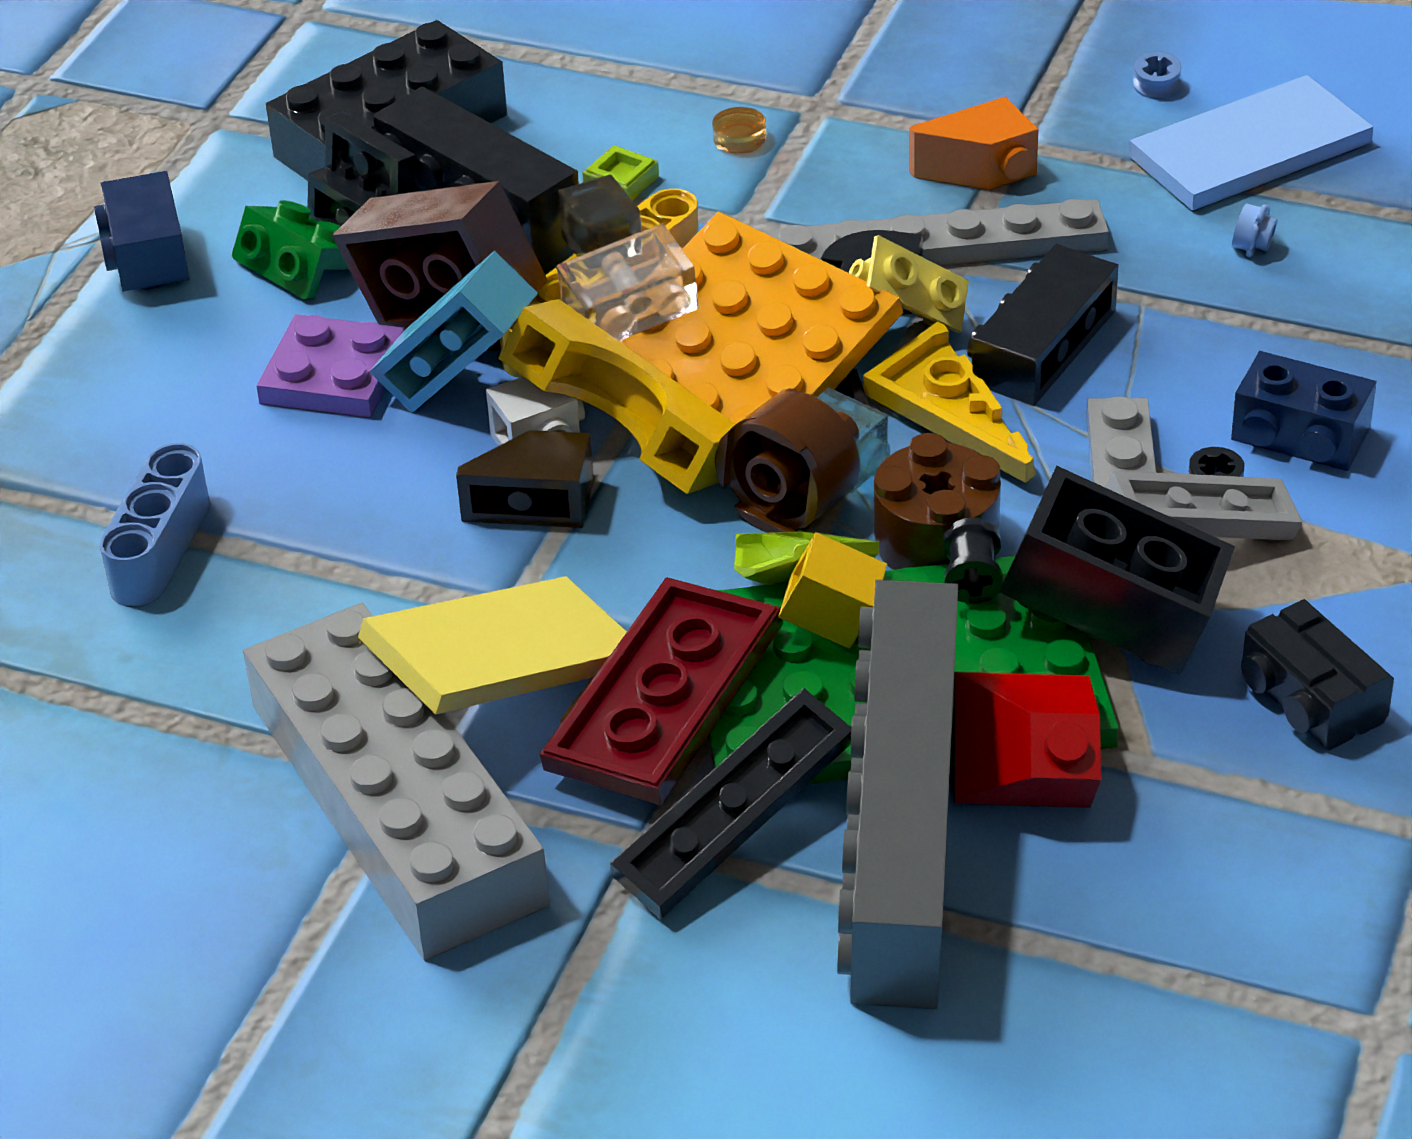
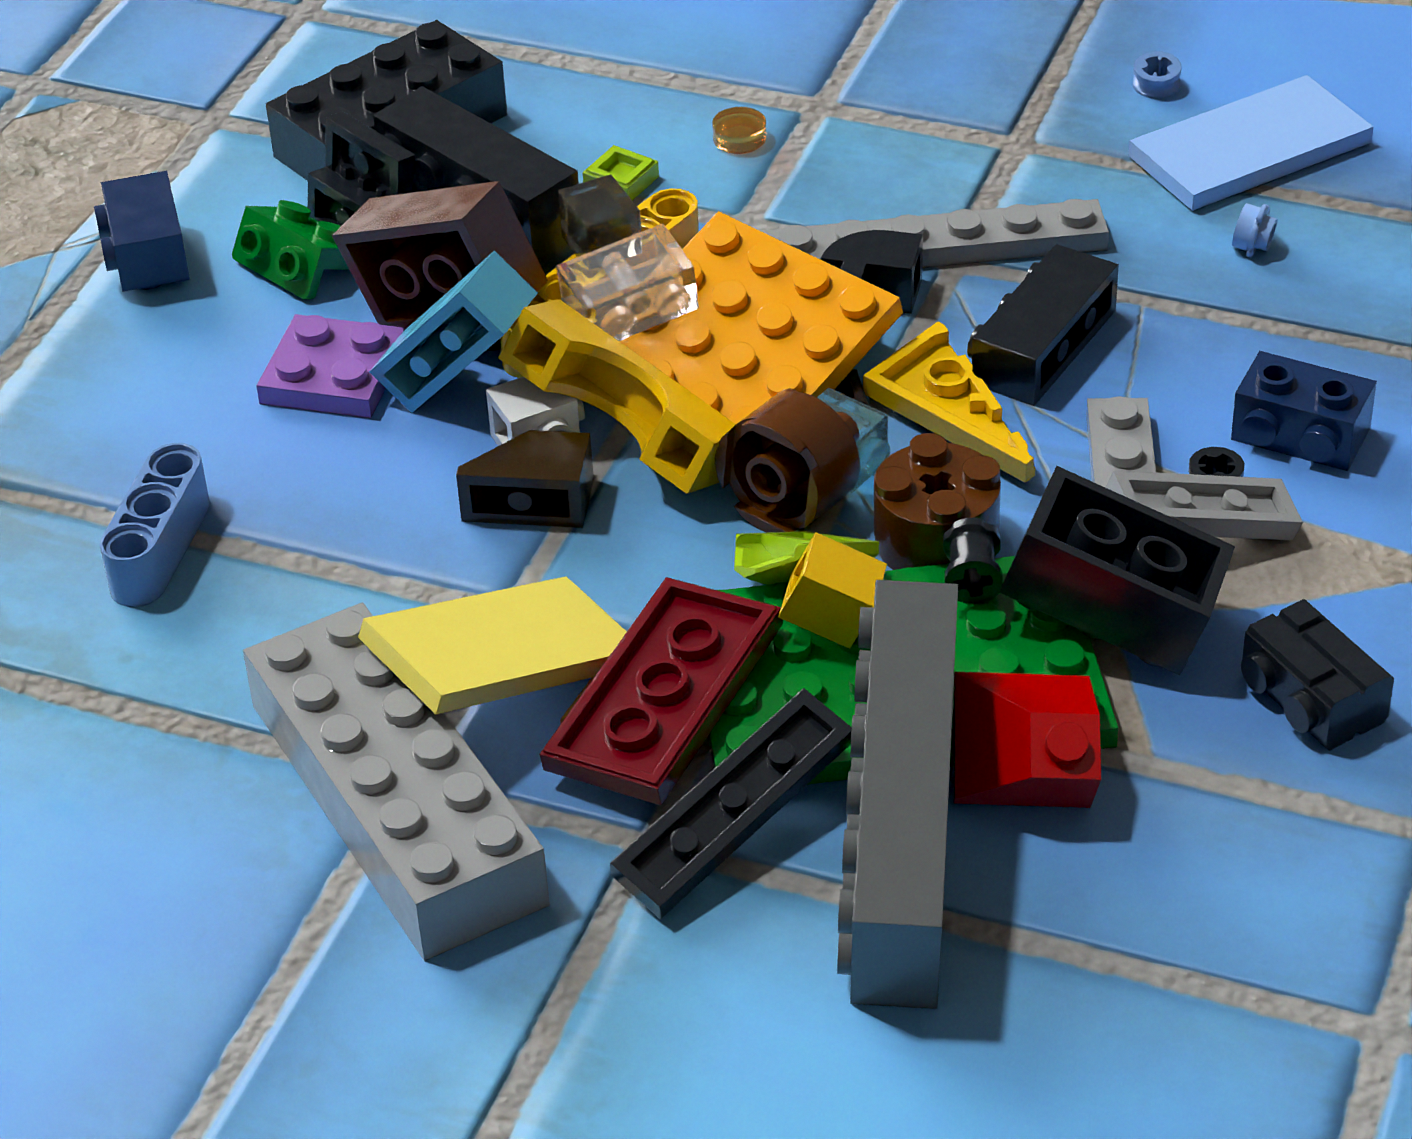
(919, 283): light yellow hinge -> none
(975, 146): orange slope -> none

